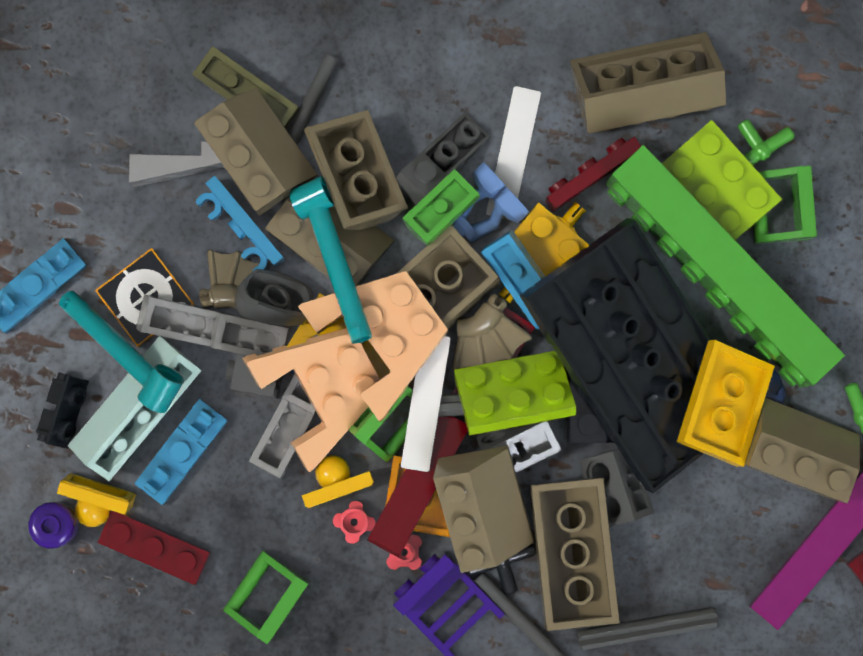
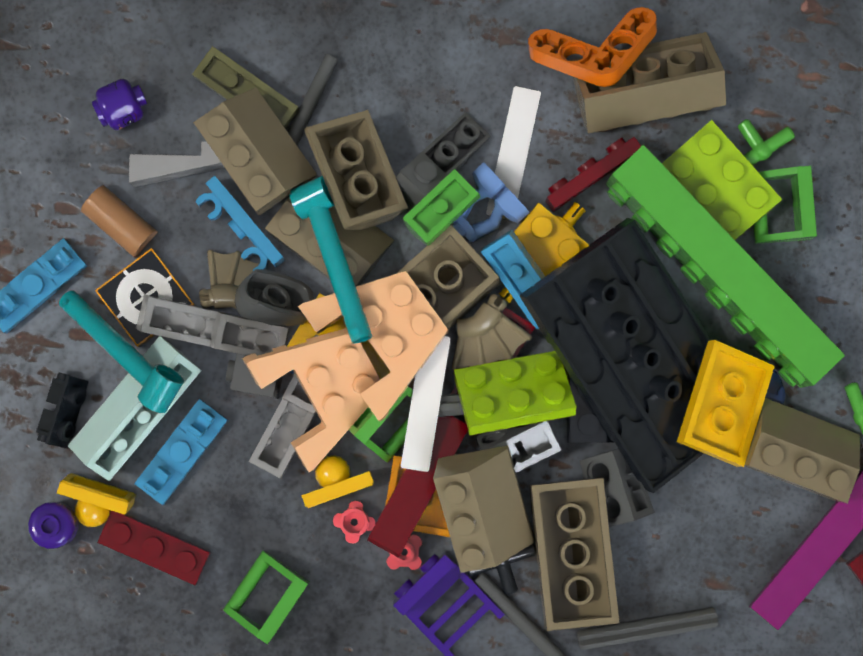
(118, 220): none -> medium nougat brick
(119, 104): none -> dark purple head
(552, 48): none -> orange beam

